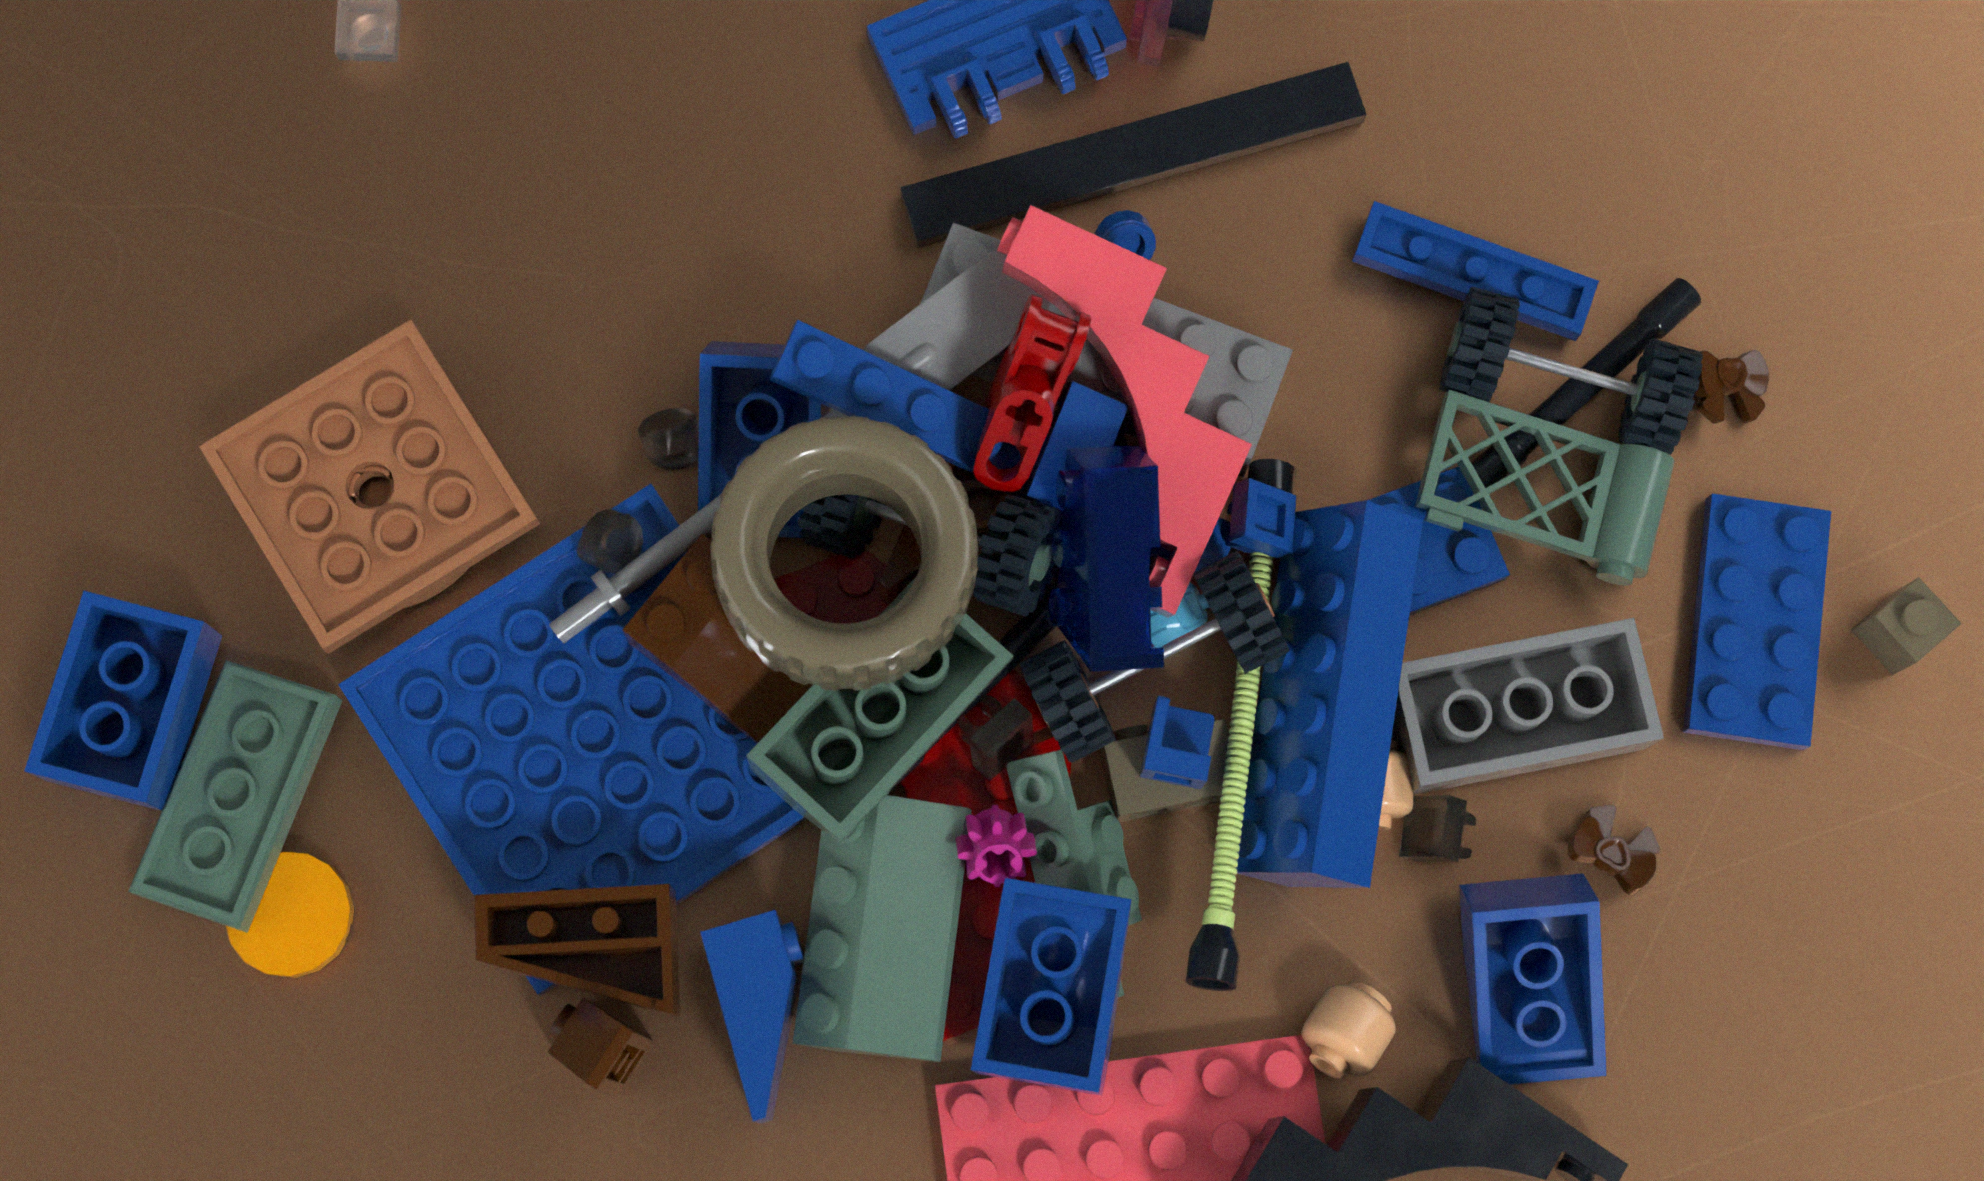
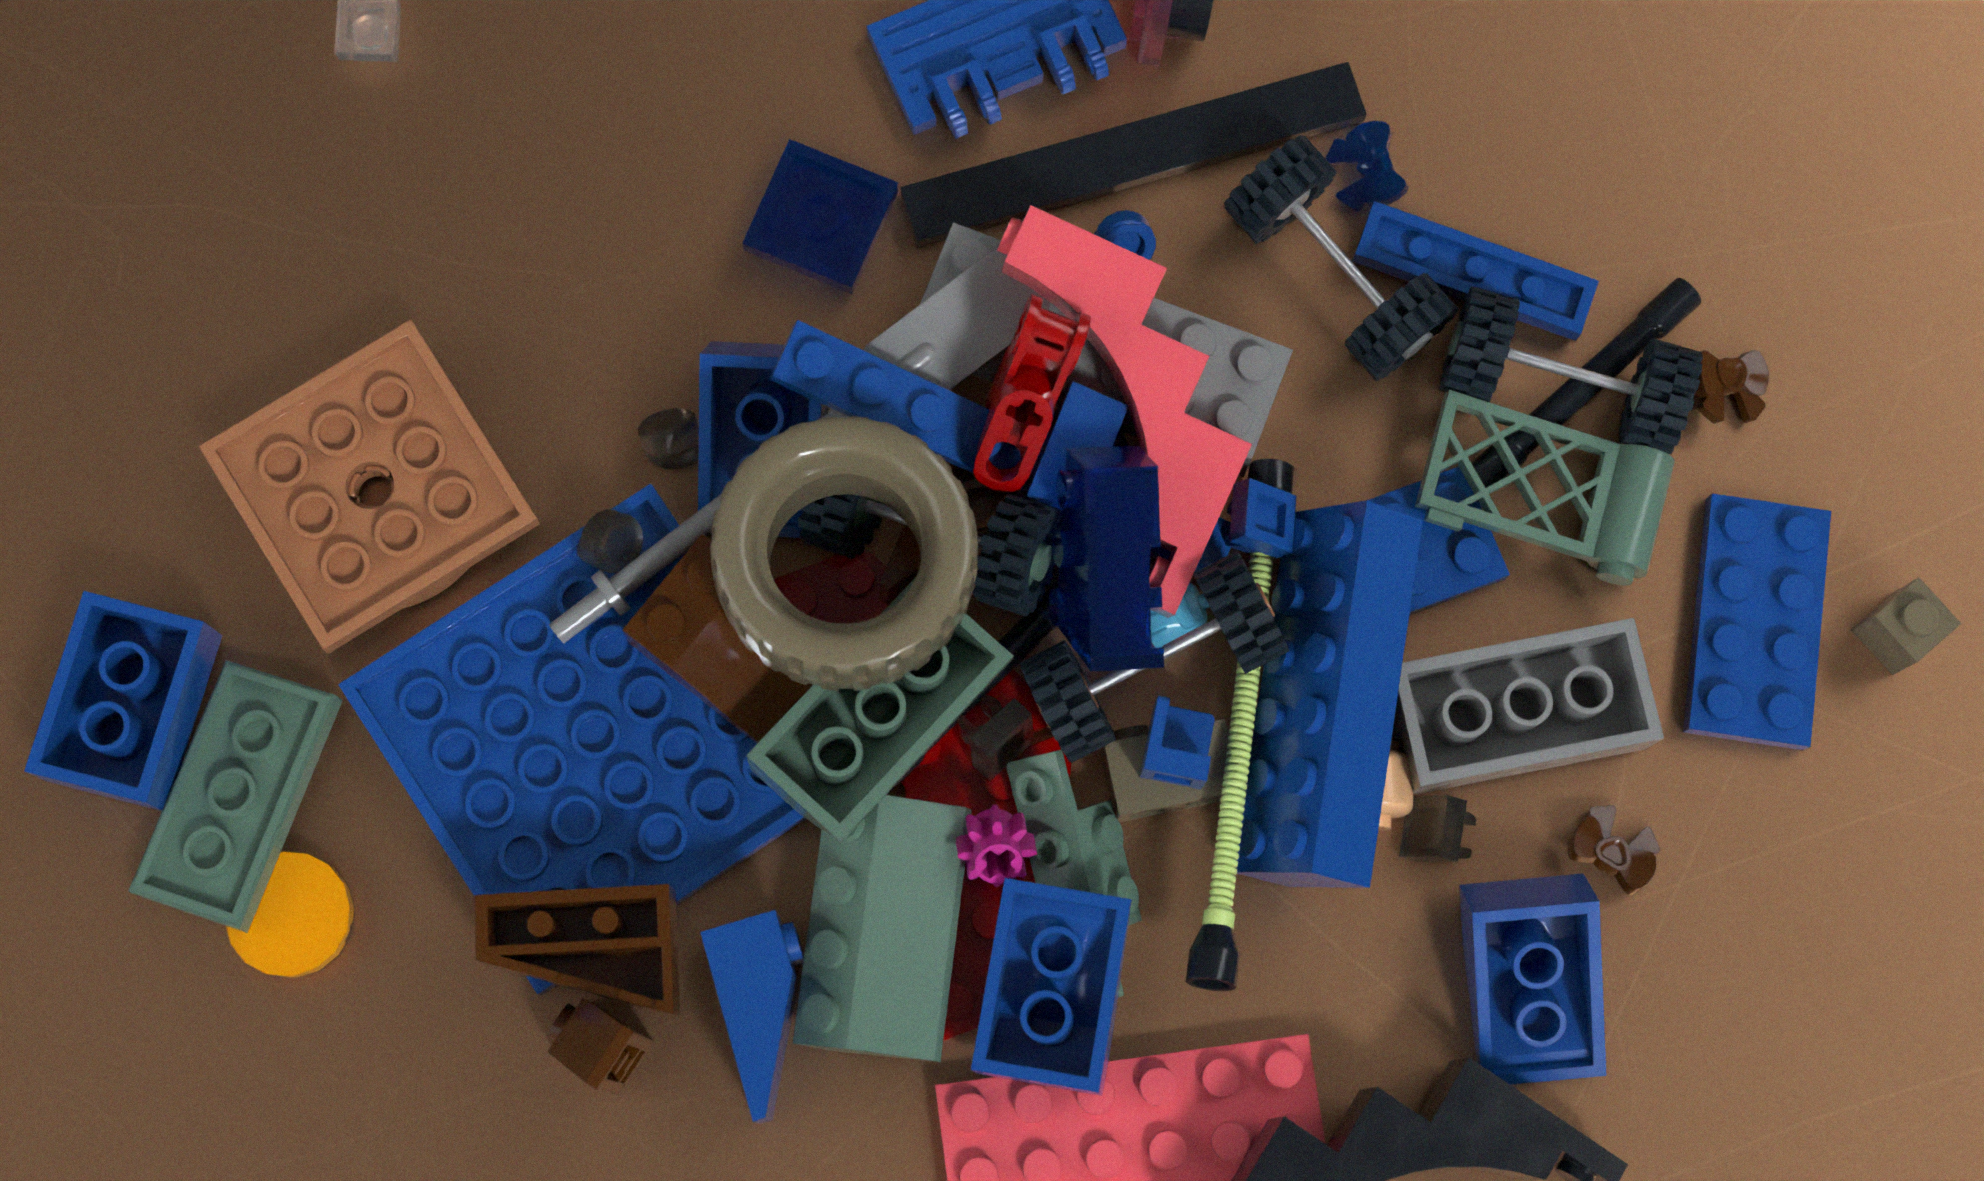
(820, 216): none -> clear blue plate
(1282, 192): none -> black axle
(1348, 1030): light nougat head -> none
(1369, 149): none -> clear blue piece

